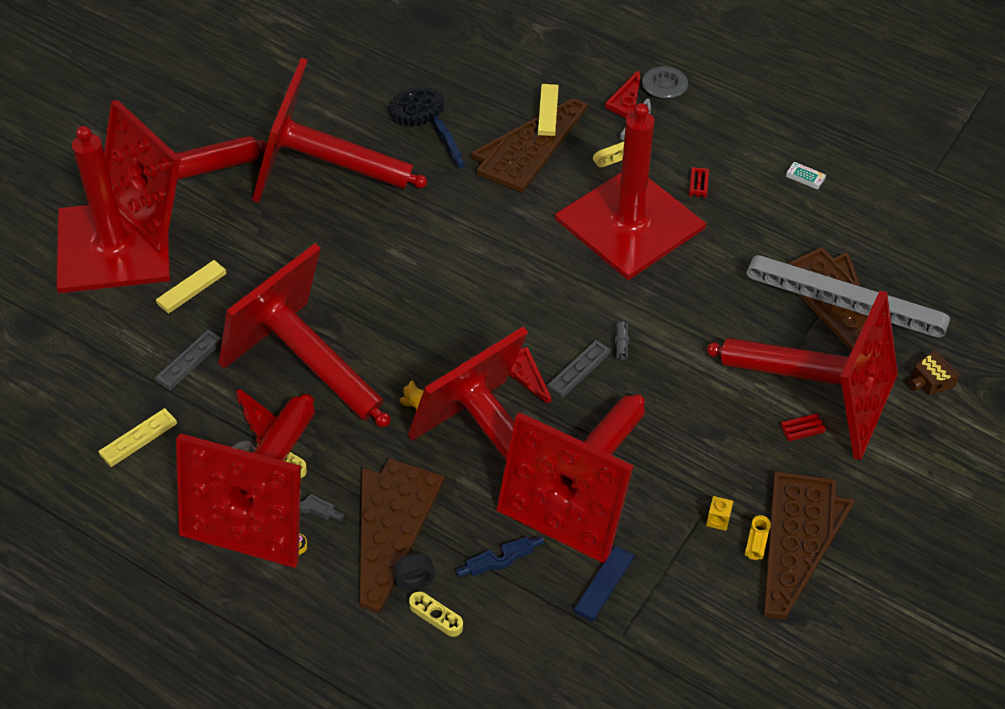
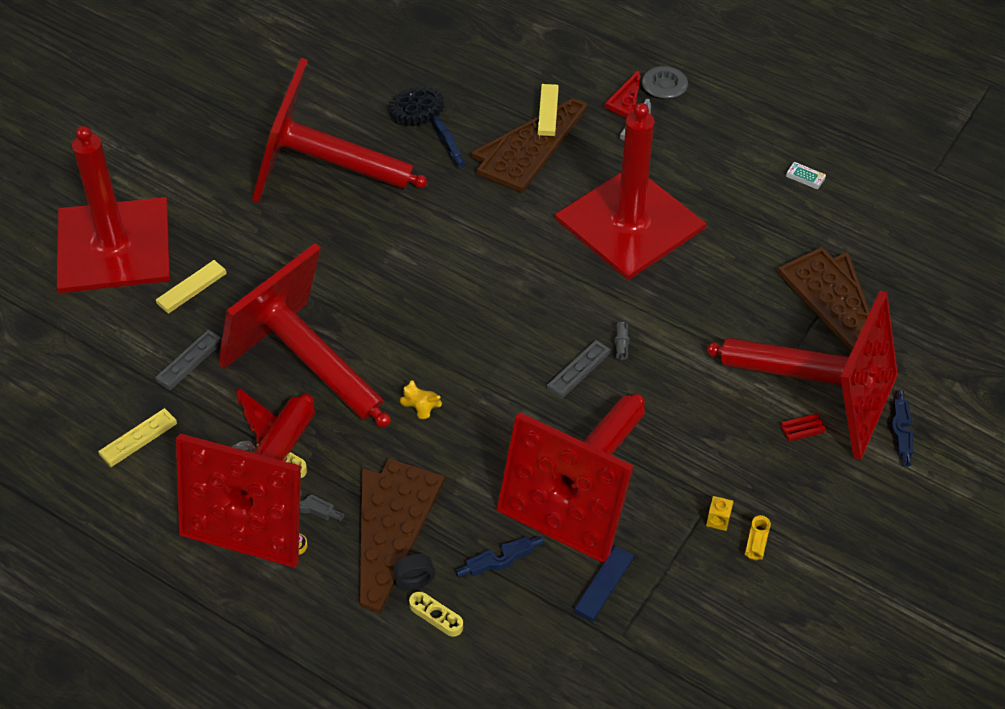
(147, 170): red piece -> none
(471, 388): red piece -> none
(526, 373): red wing -> none
(607, 156): light yellow beam -> none
(698, 192): red tile -> none
(801, 530): reddish brown wing -> none
(846, 295): light grey beam -> none
(904, 437): none -> dark blue piece
(933, 375): reddish brown torso -> none

